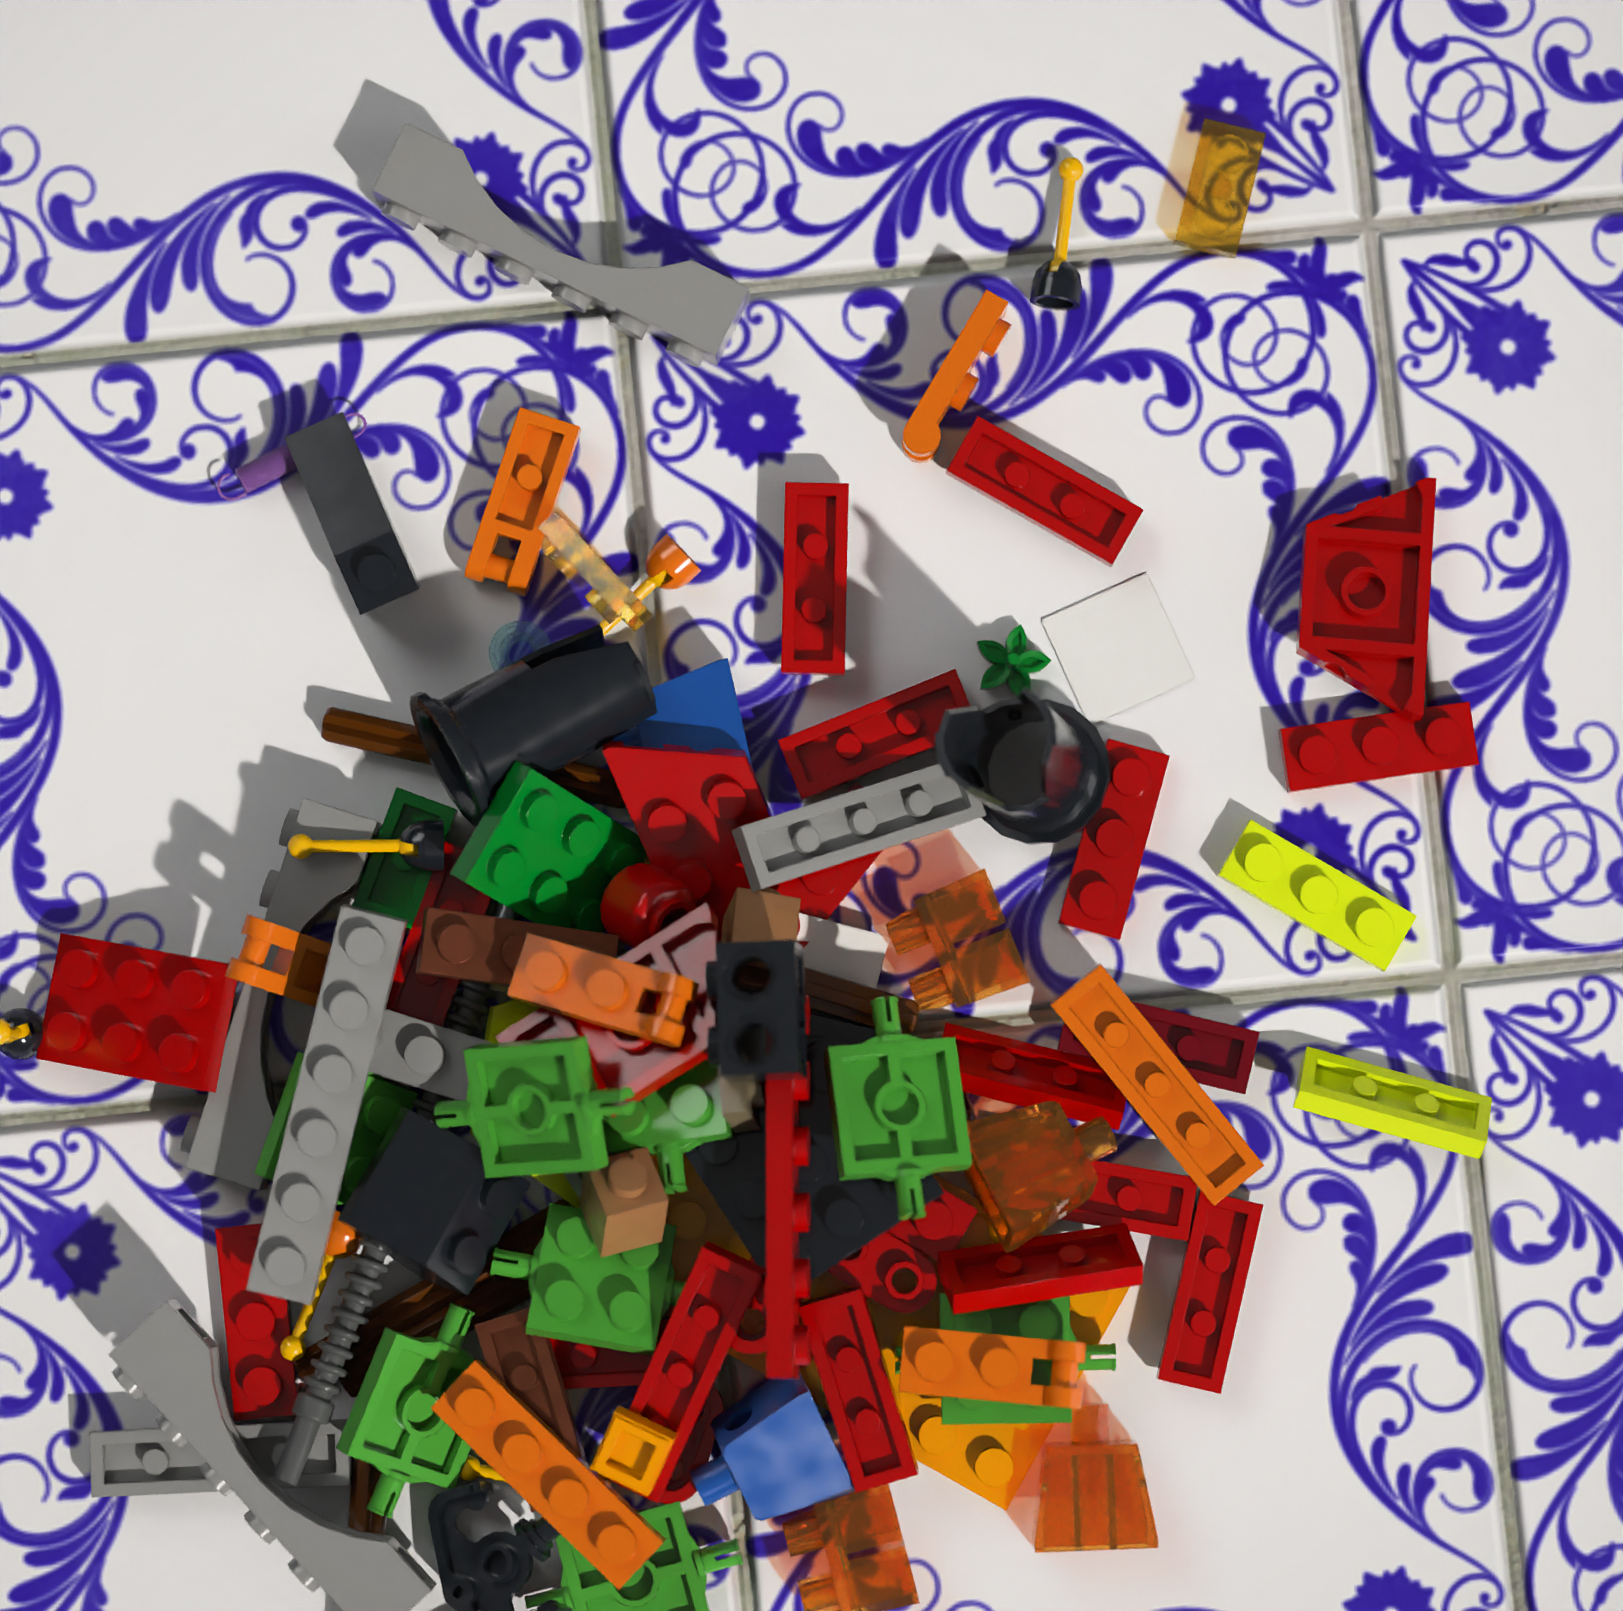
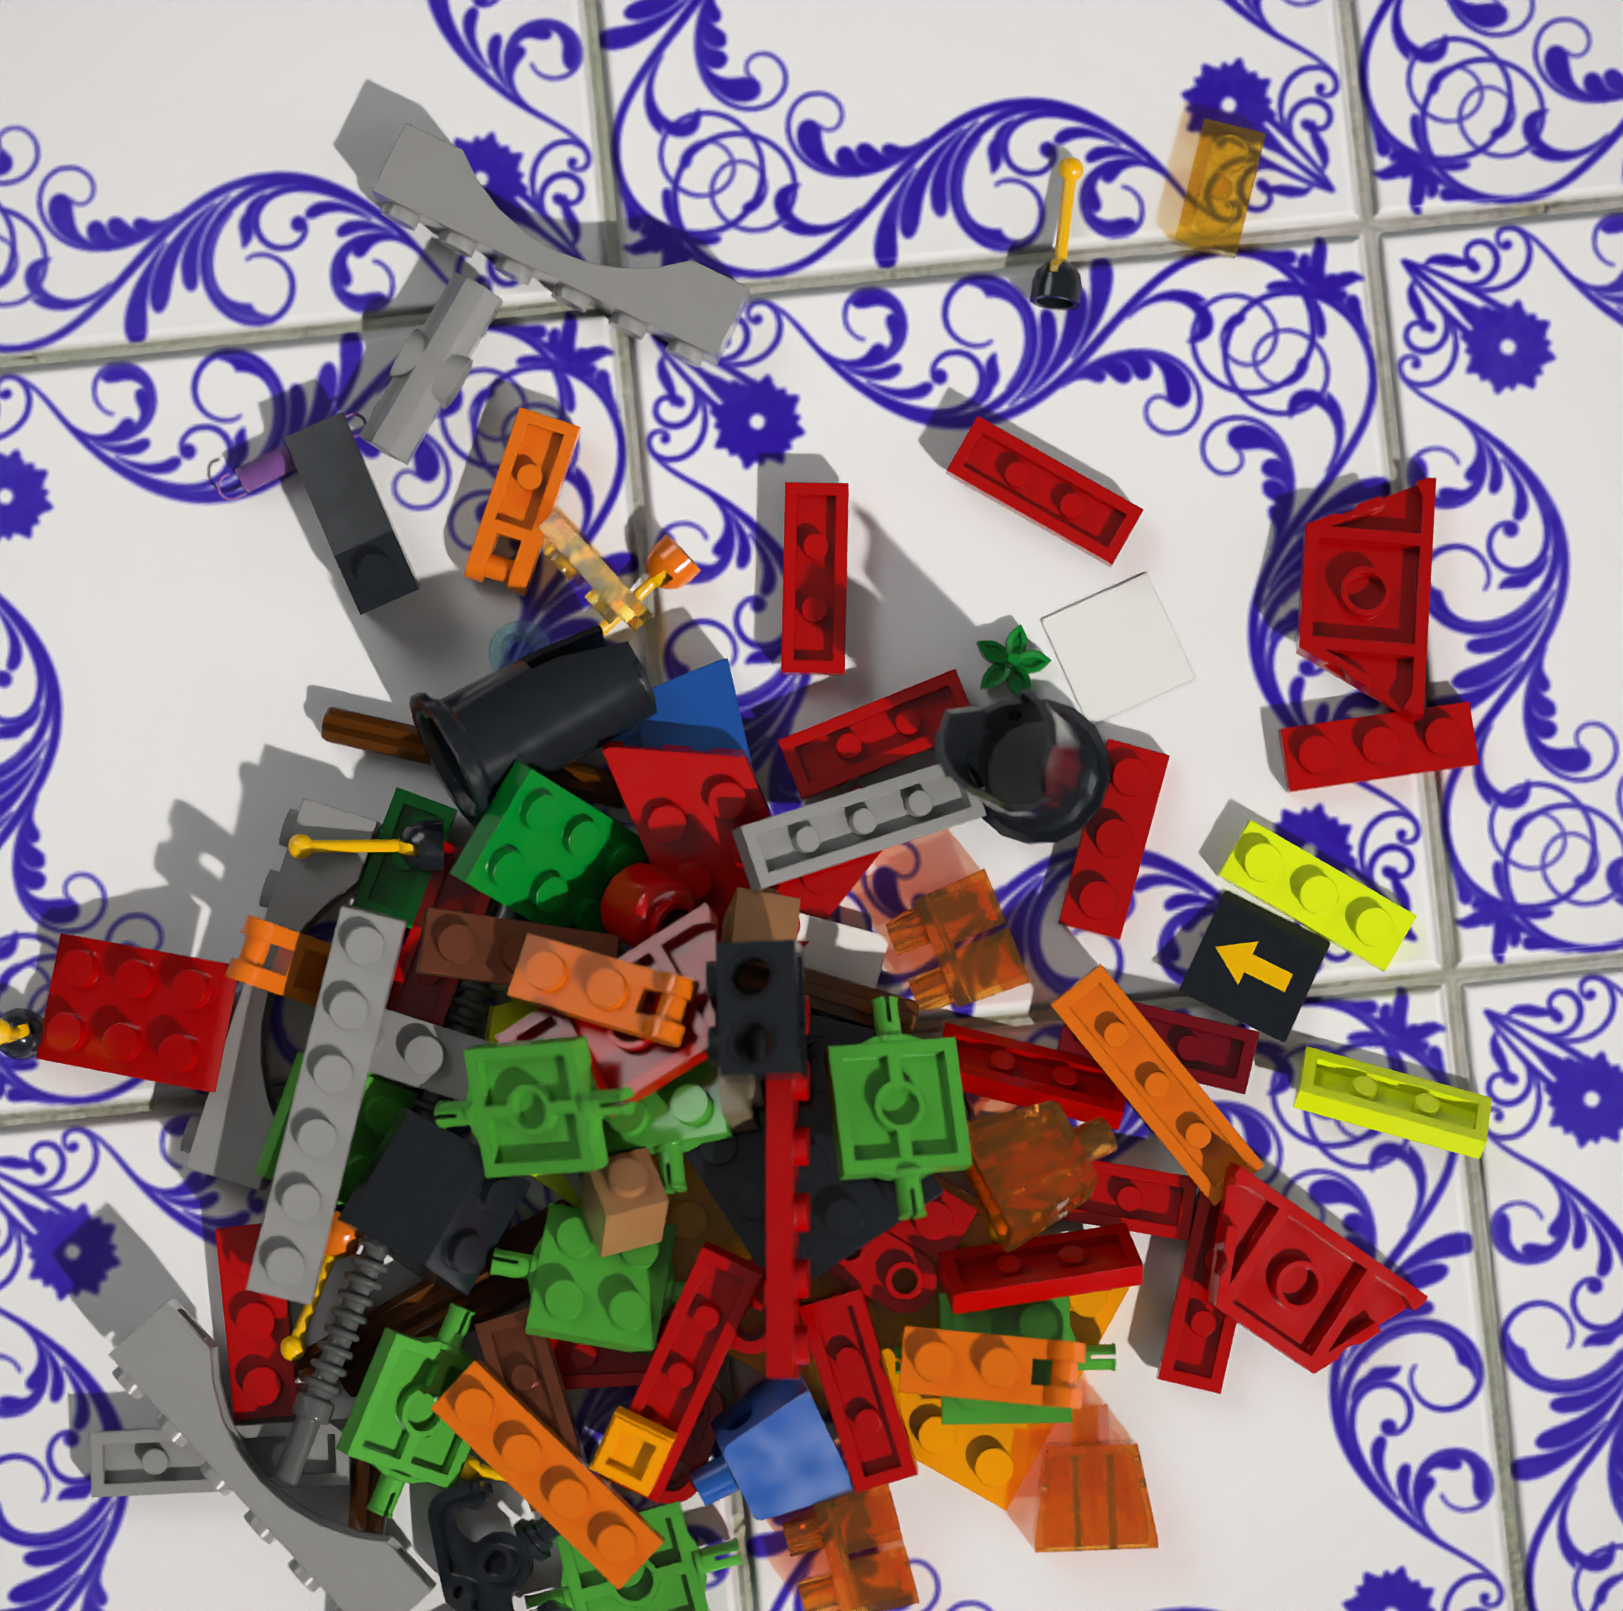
(431, 368): none -> light grey piece
(954, 380): orange plate -> none
(1254, 966): none -> black sticker
(1297, 1277): none -> red wing

